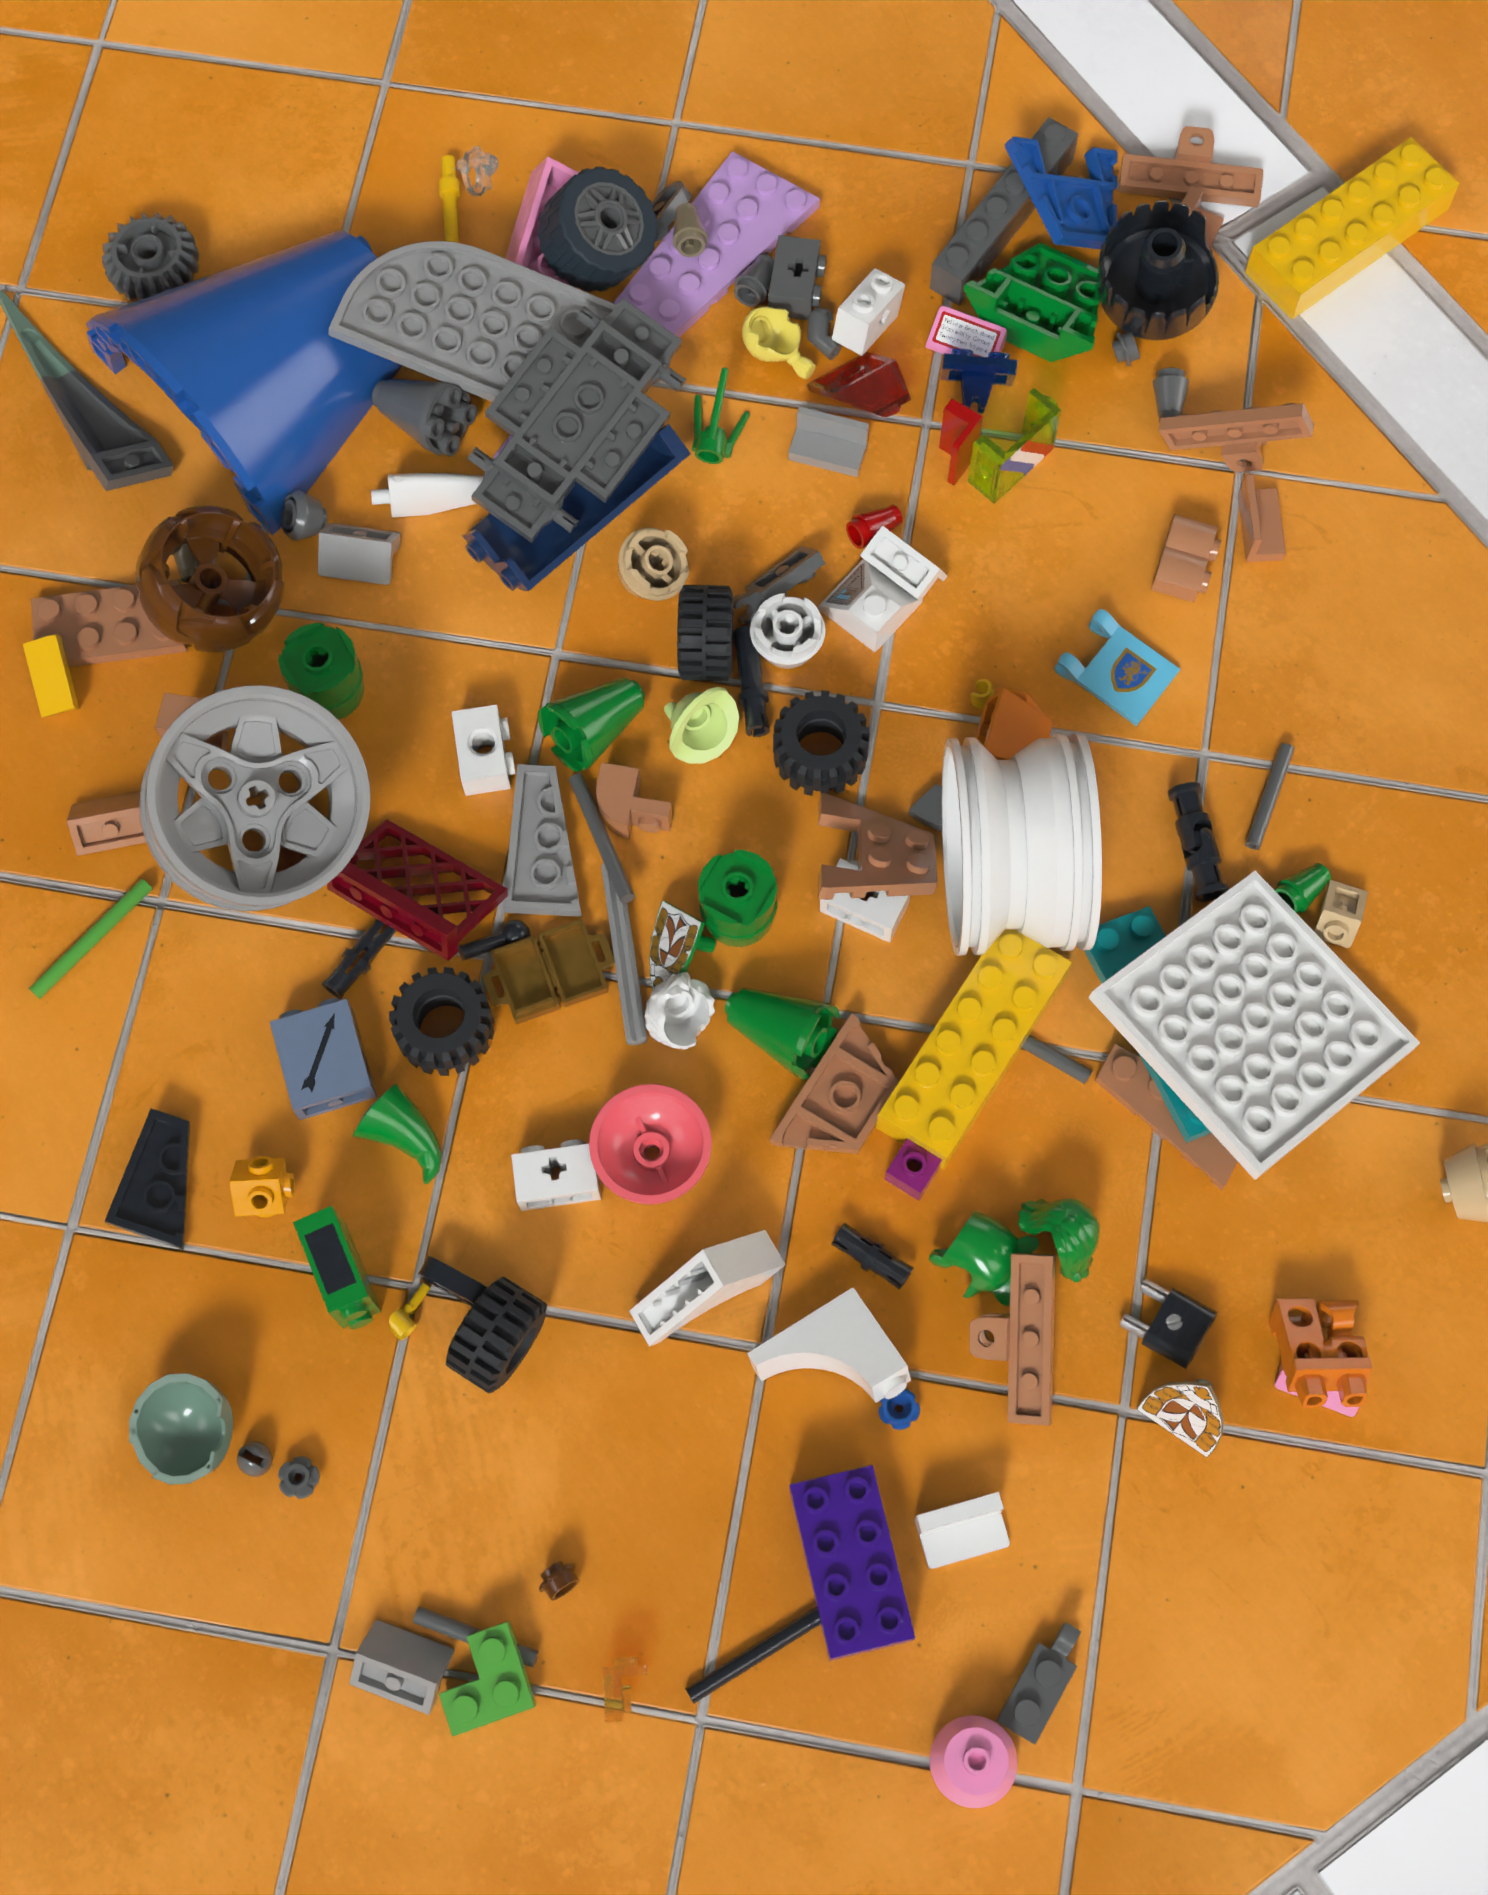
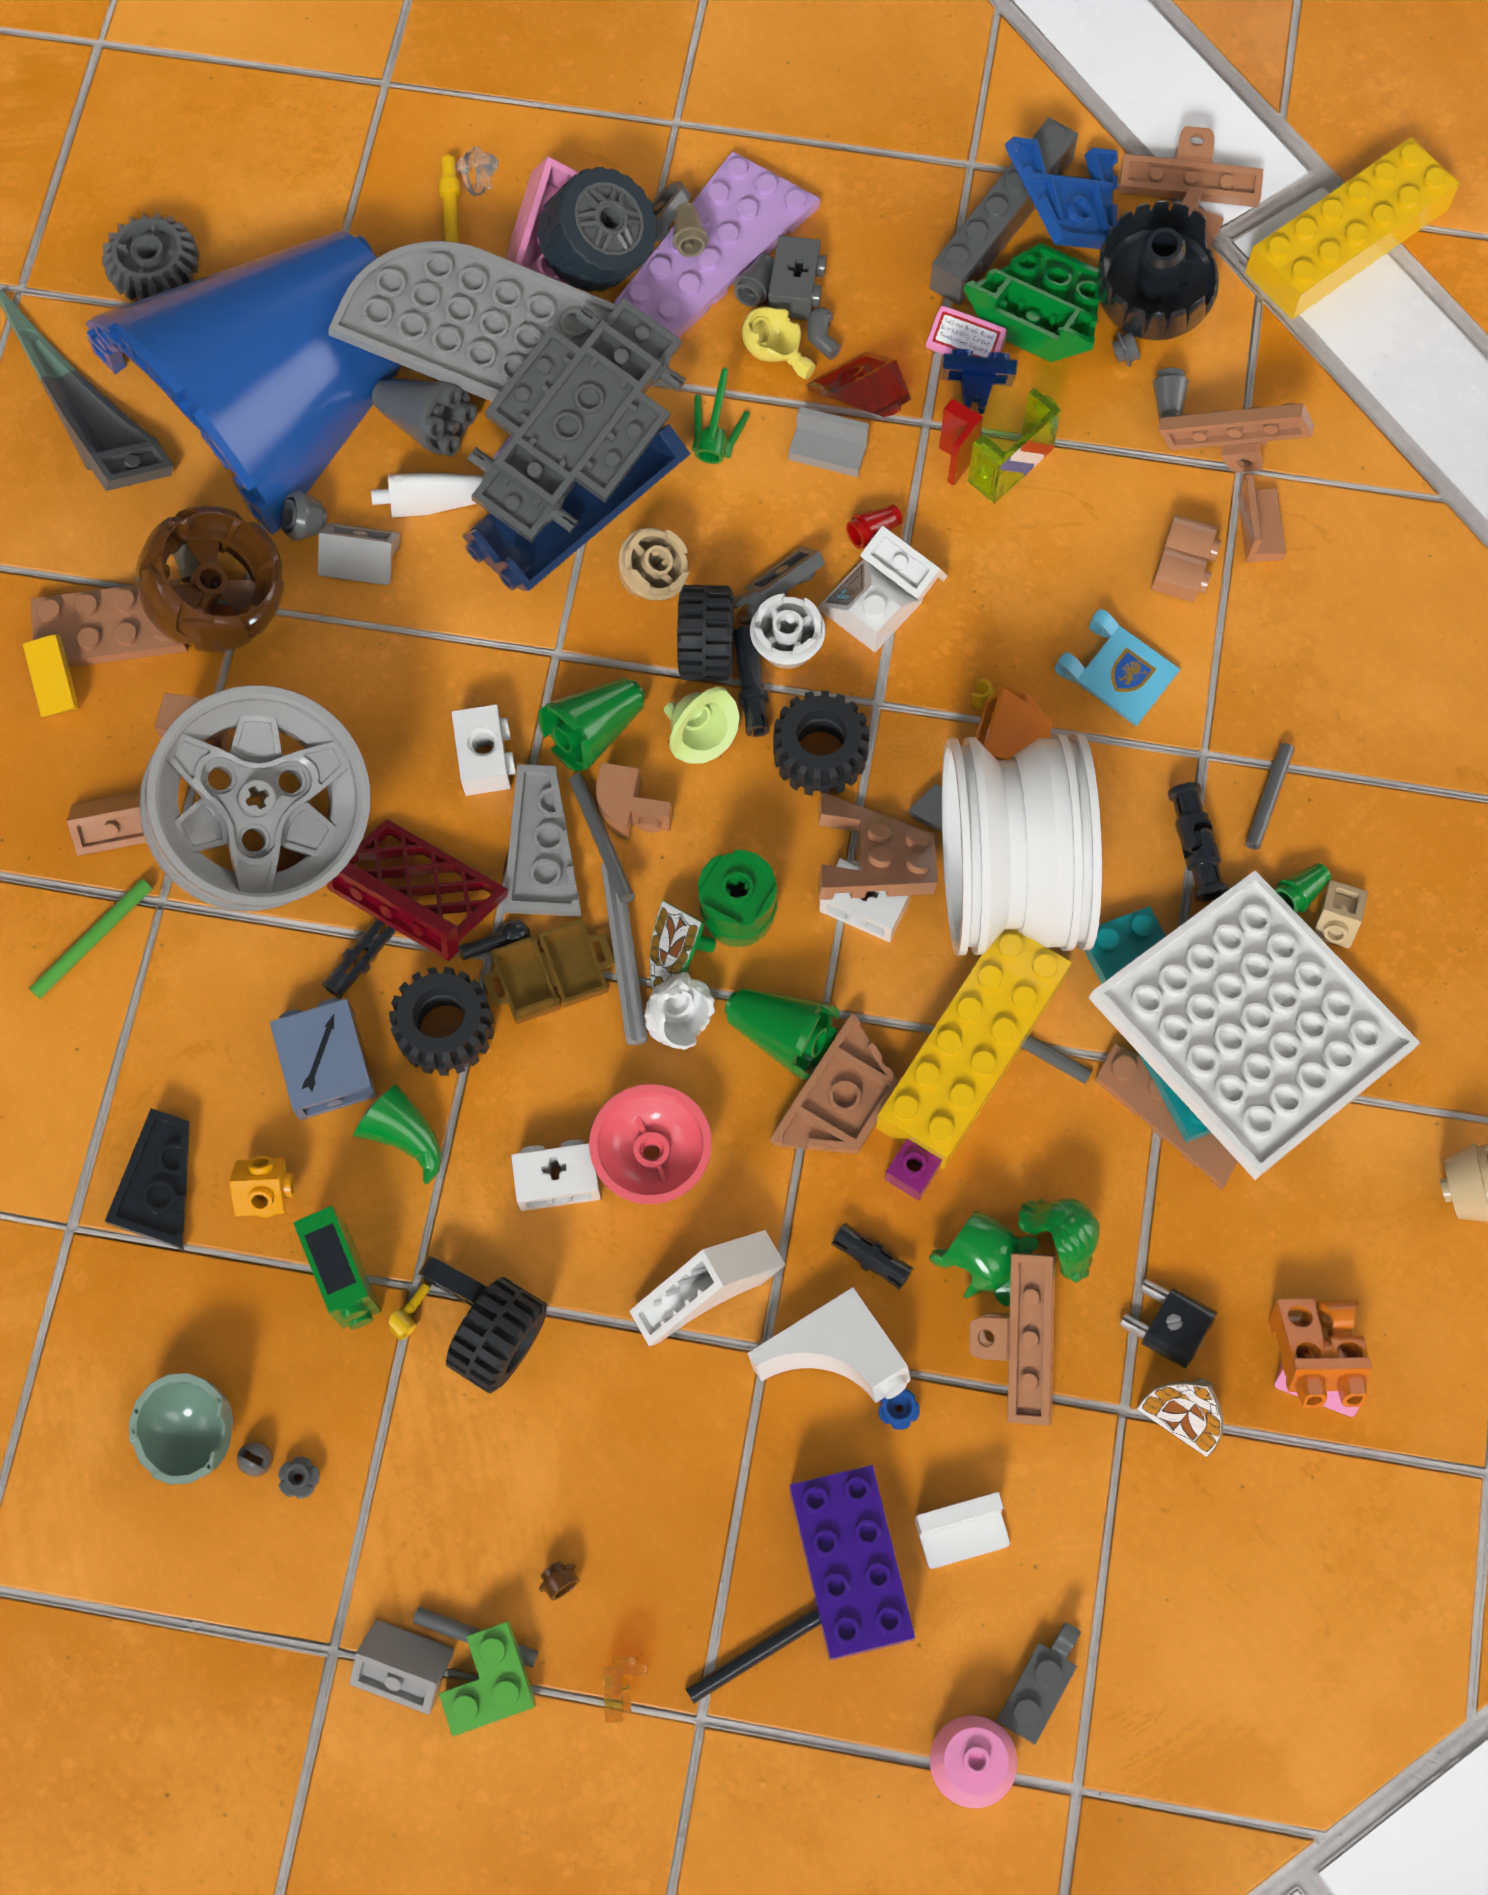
(323, 667): green piece -> none
(868, 311): white brick -> none

